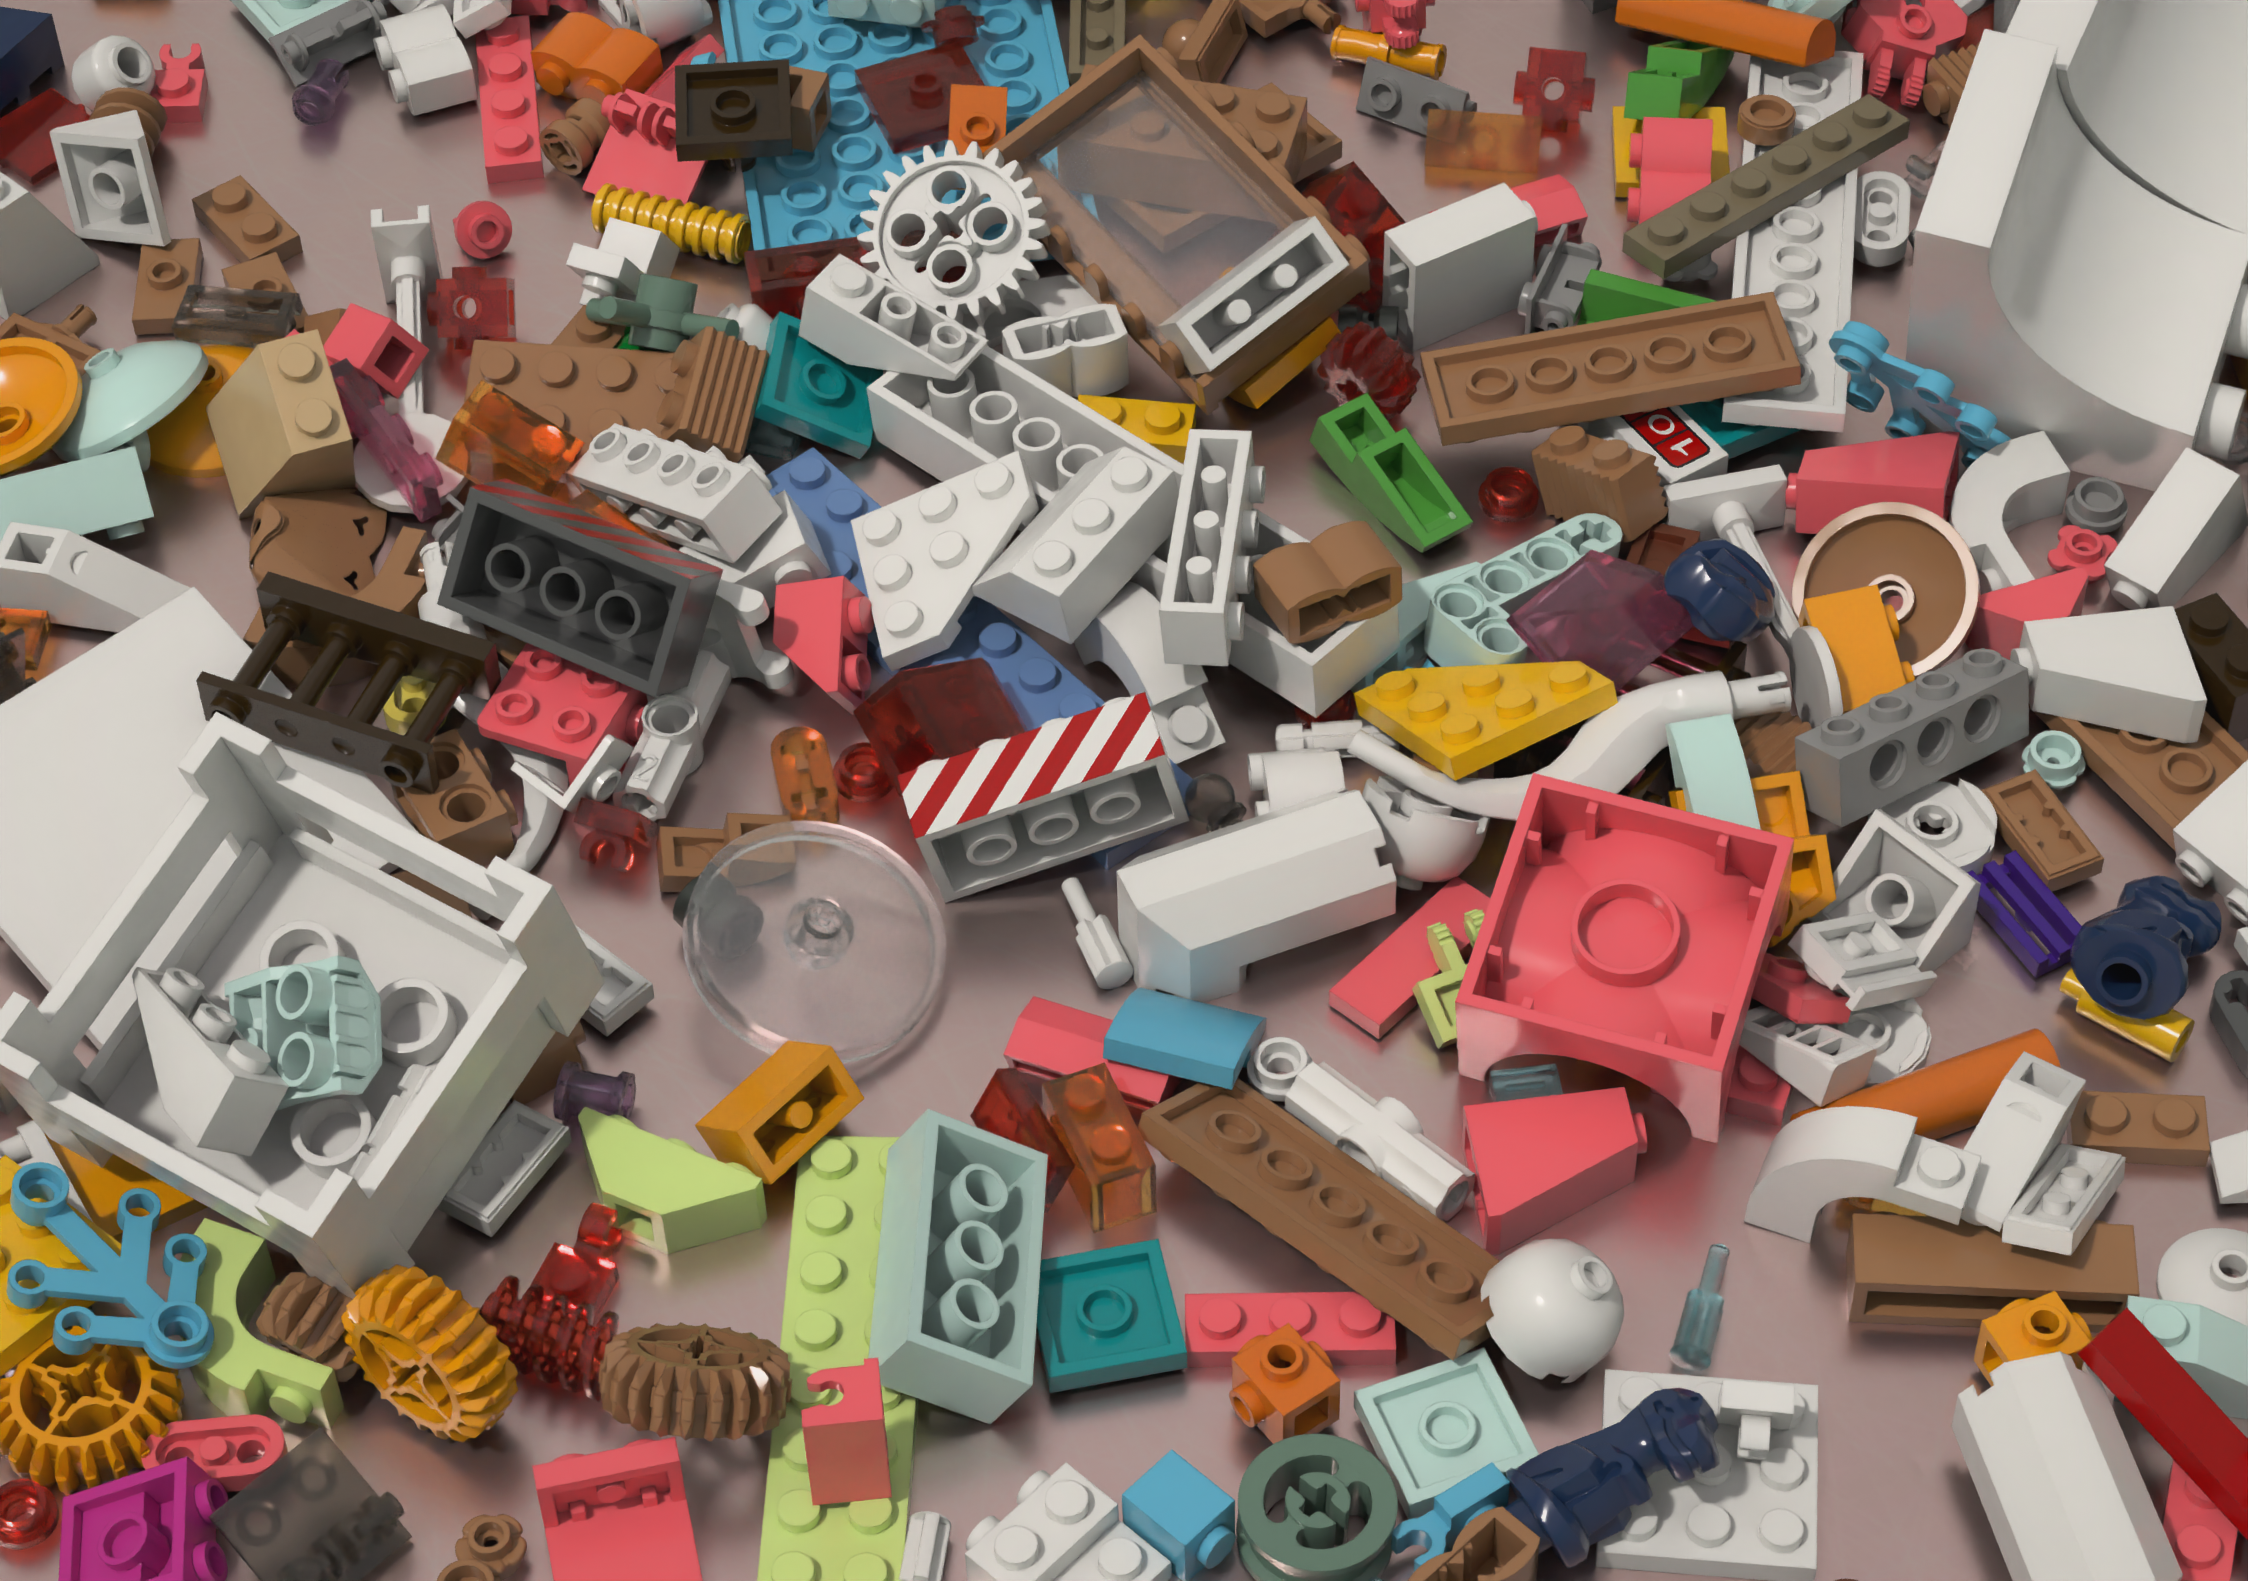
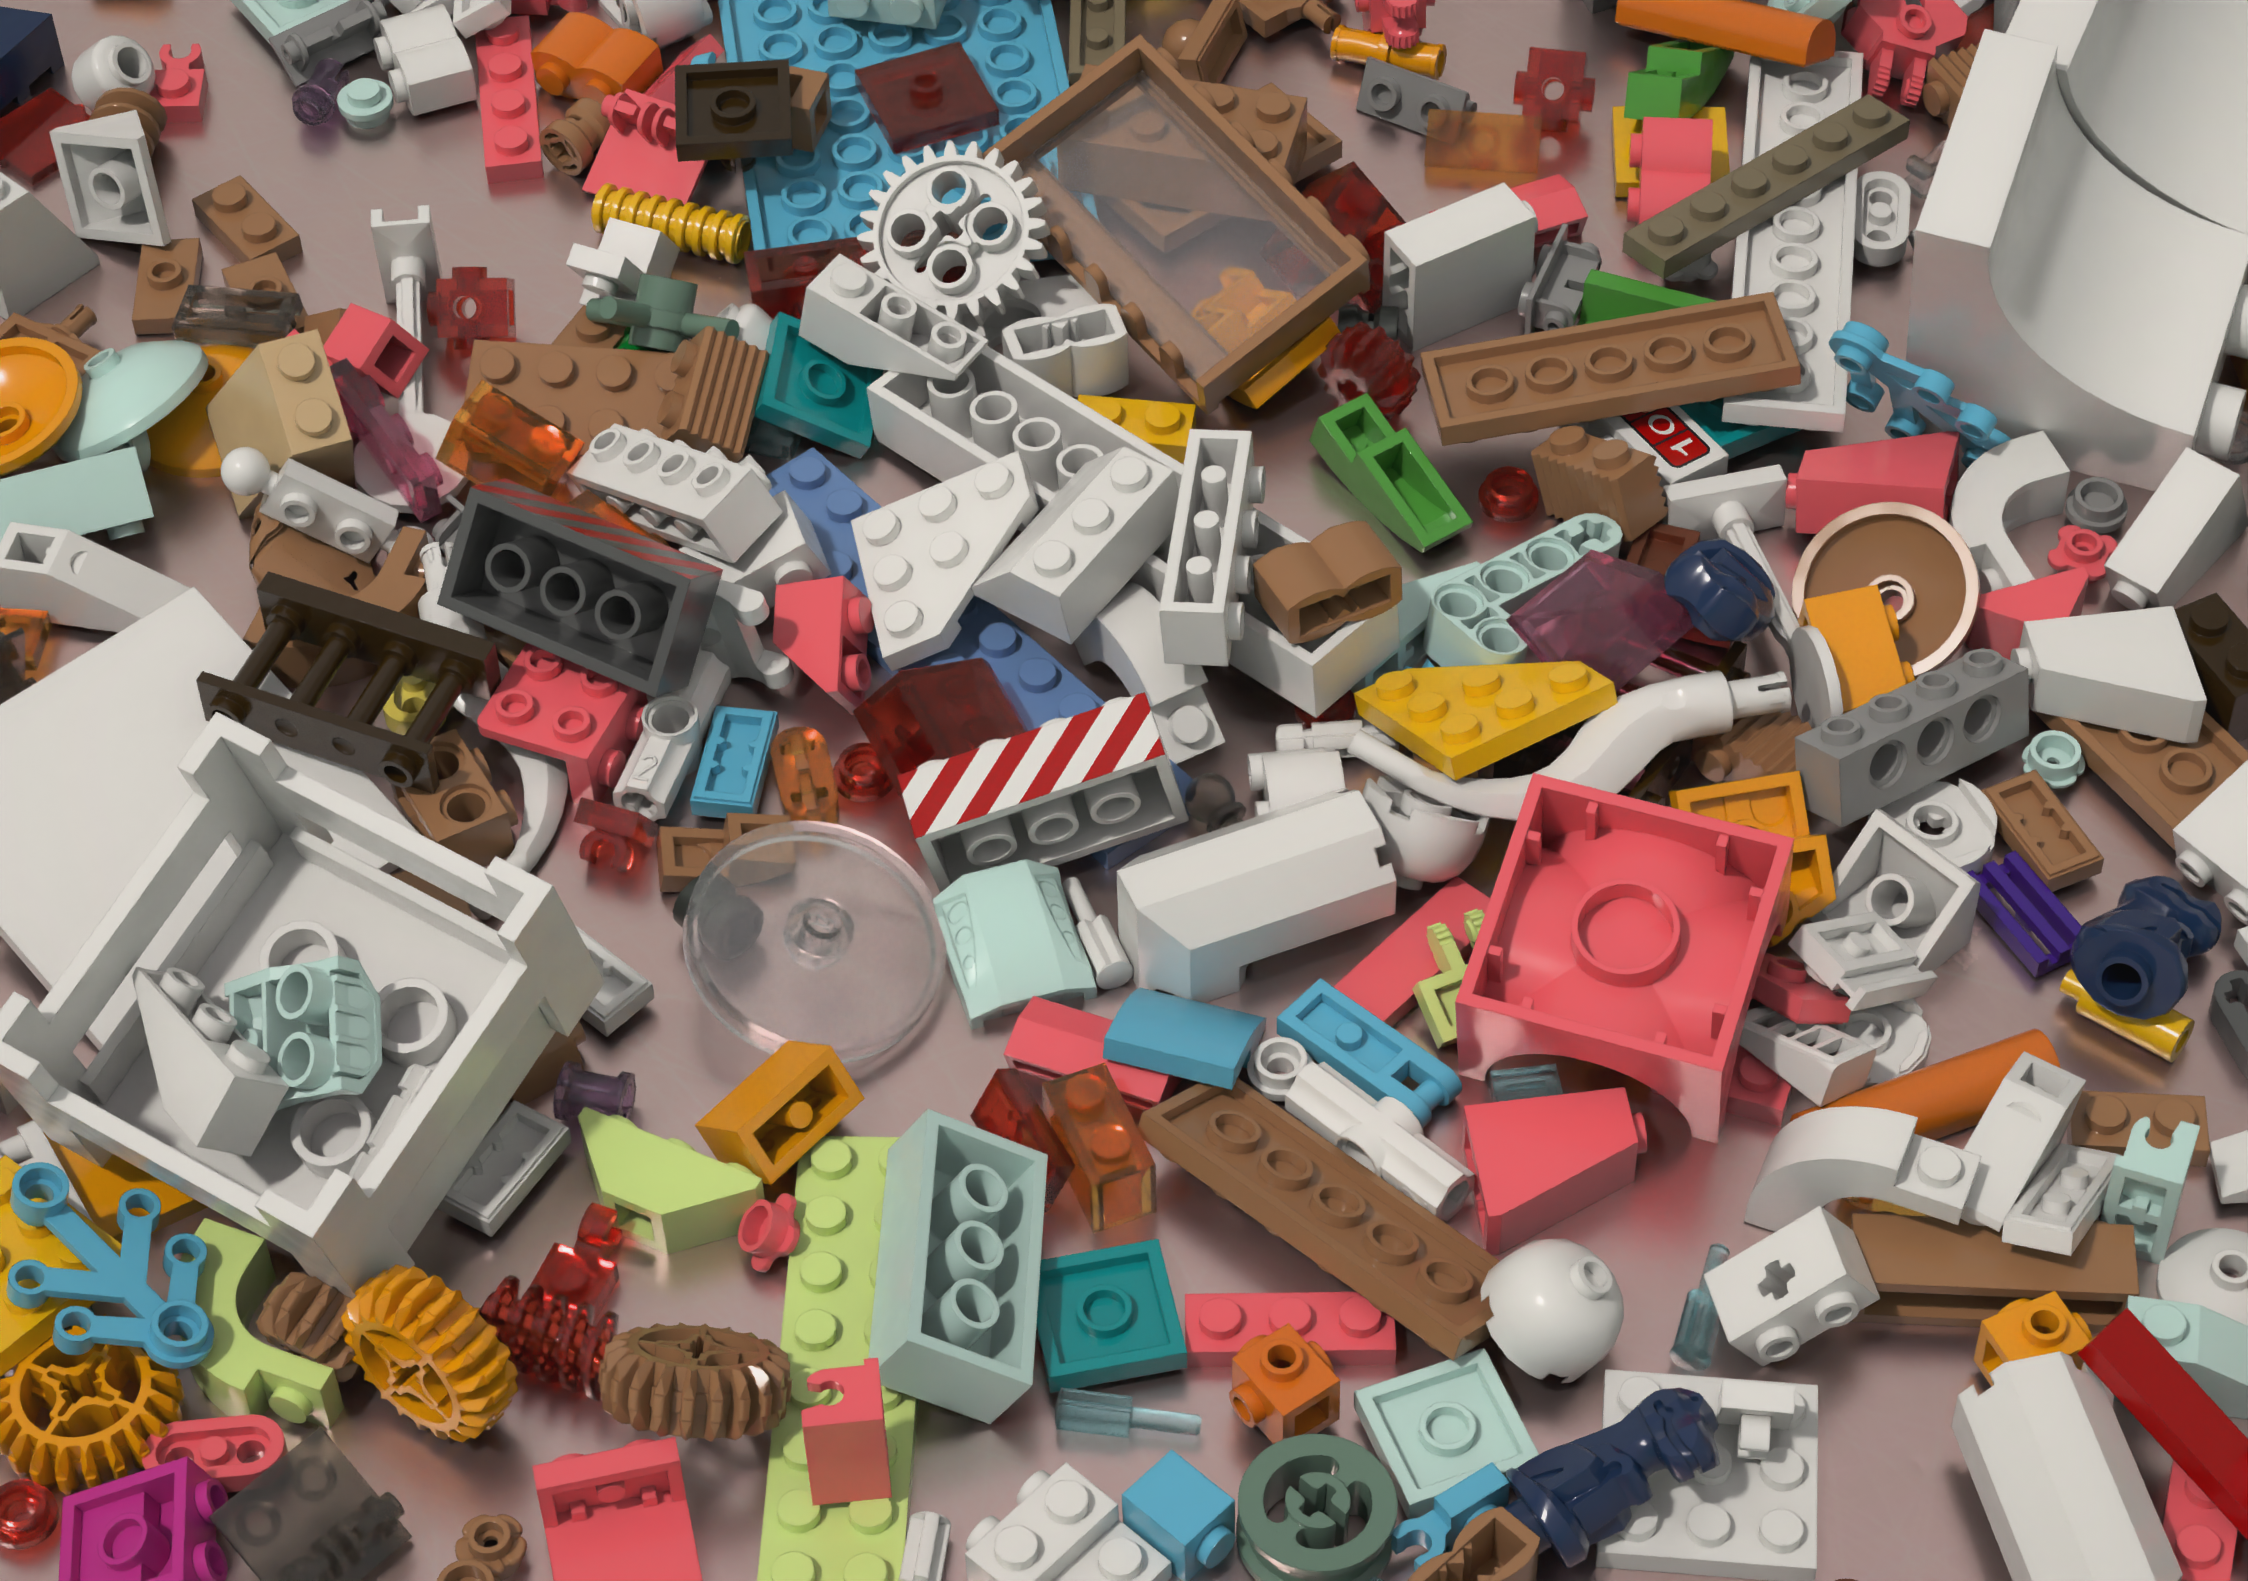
(314, 503): none -> white plate
(365, 103): none -> light aqua plate
(483, 229): coral plate -> none
(594, 781): white bracket -> none
(734, 762): none -> medium azure plate
(769, 1231): none -> coral plate
(954, 25): clear red plate -> none
(977, 116): orange plate -> none
(1011, 940): none -> light aqua slope
(1115, 1415): none -> clear light blue axle
(1254, 295): white brick -> none
(1367, 1050): none -> medium azure plate
(1712, 769): light aqua slope -> none
(1766, 120): medium nougat tile -> none
(1791, 1287): none -> white brick
(2149, 1187): none -> light aqua hinge

